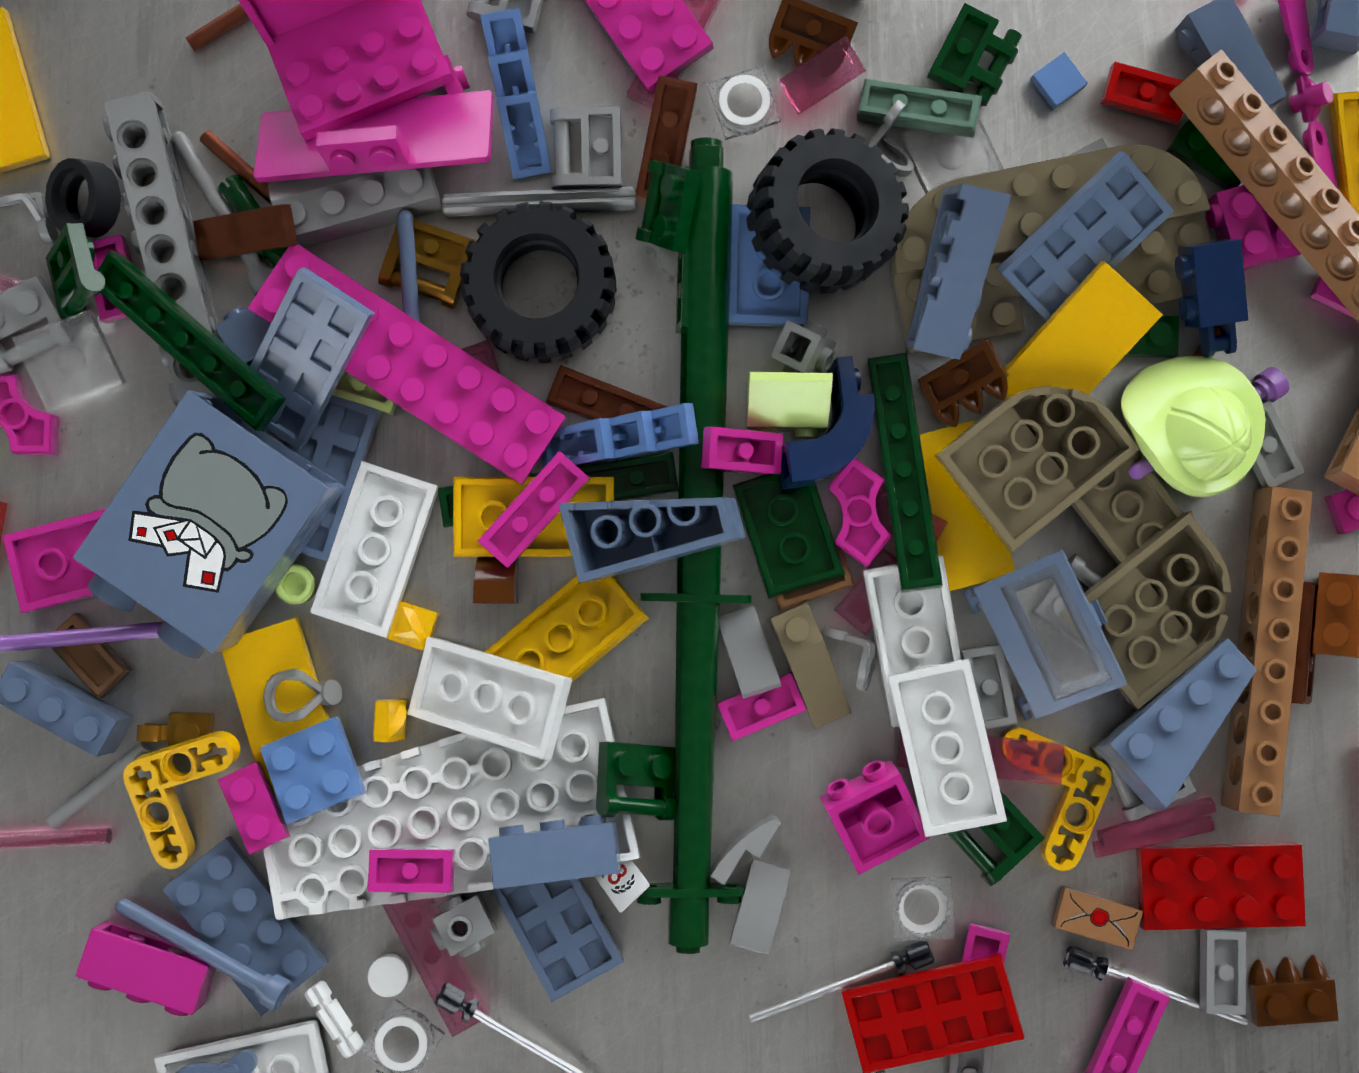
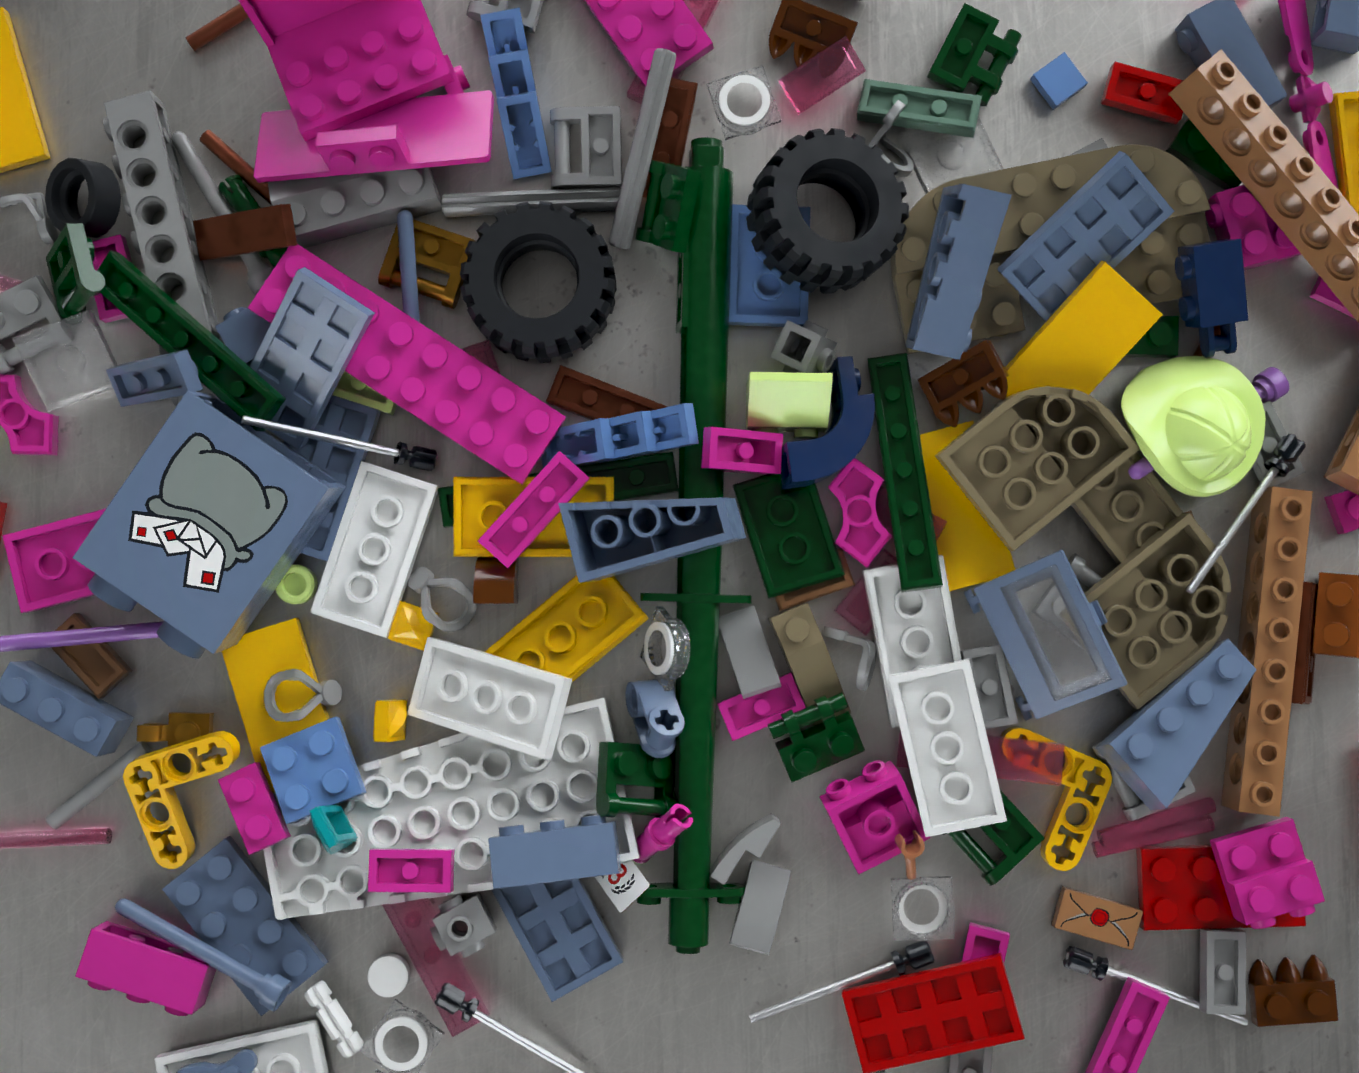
(154, 378): none -> sand blue plate
(332, 827): none -> teal slope
(418, 457): none -> flat silver piece
(421, 582): none -> light grey piece
(642, 148): none -> light grey axle
(654, 716): none -> sand blue piece
(662, 832): none -> dark pink pin
(676, 648): none -> clear piece
(819, 745): none -> dark green plate
(910, 852): none -> nougat hand
(1266, 873): none -> dark pink plate
(1286, 452): none -> piece

